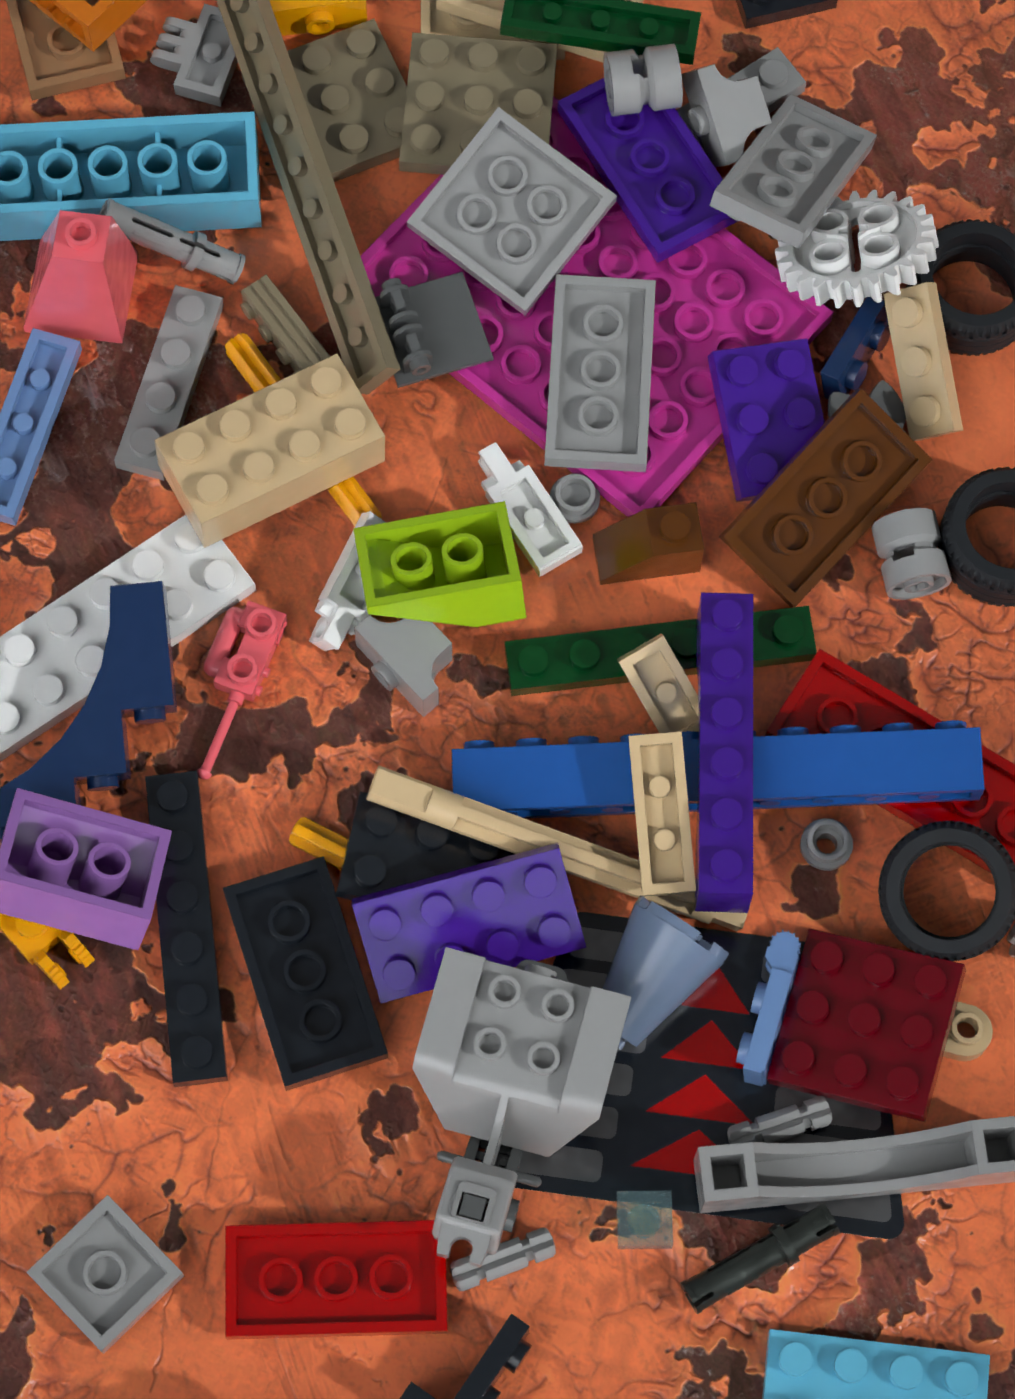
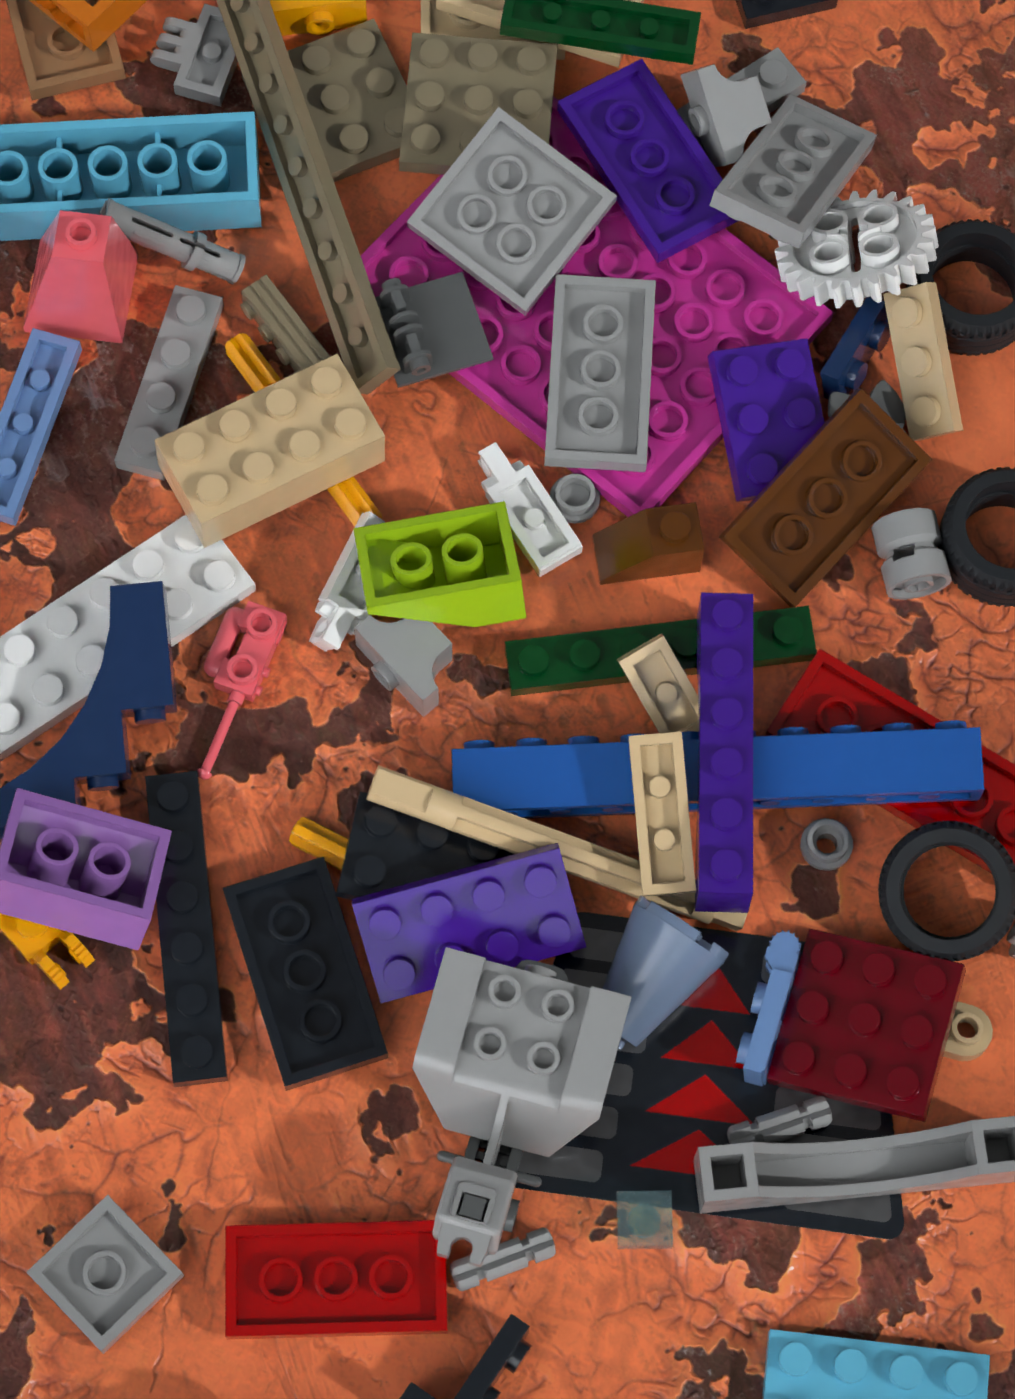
(643, 79): light grey wheel -> none
(759, 1258): pearl dark grey pin -> none

